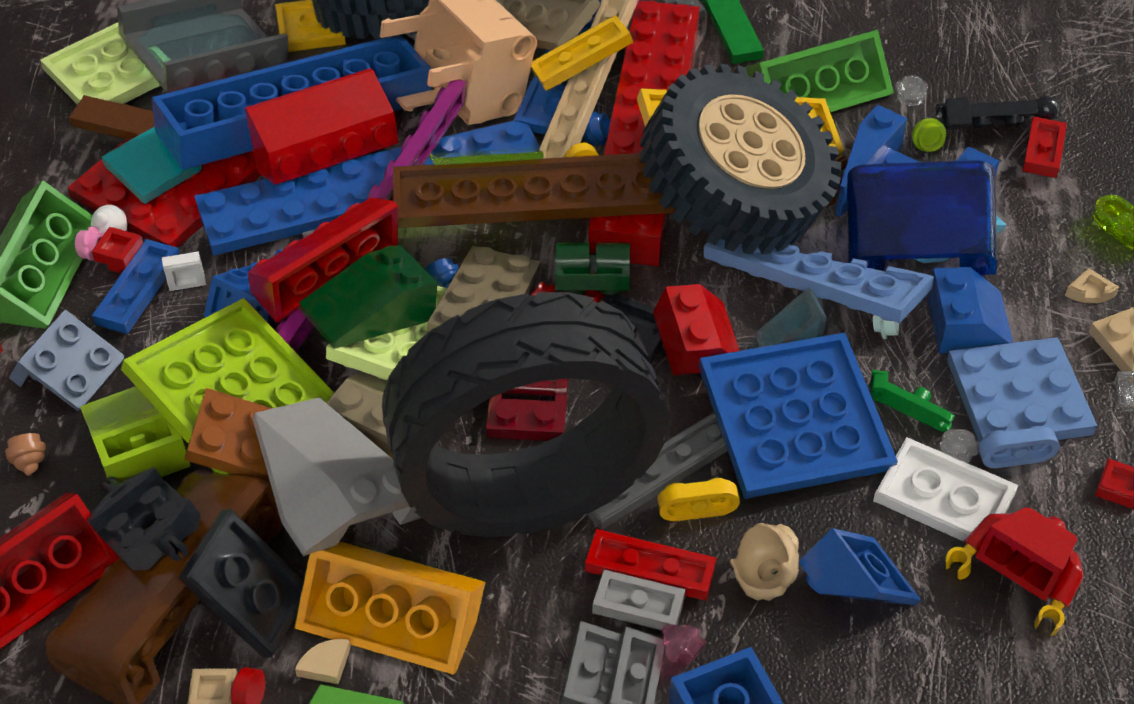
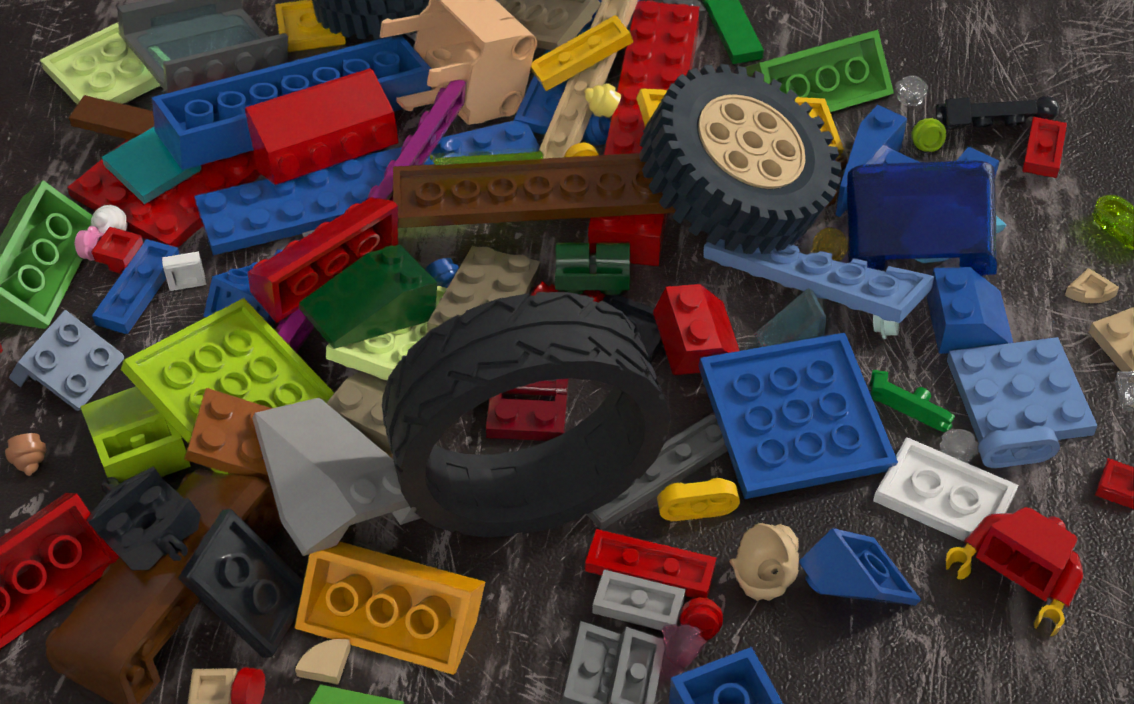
(602, 100): none -> light yellow plate
(704, 615): none -> red plate
(831, 241): none -> clear yellow plate

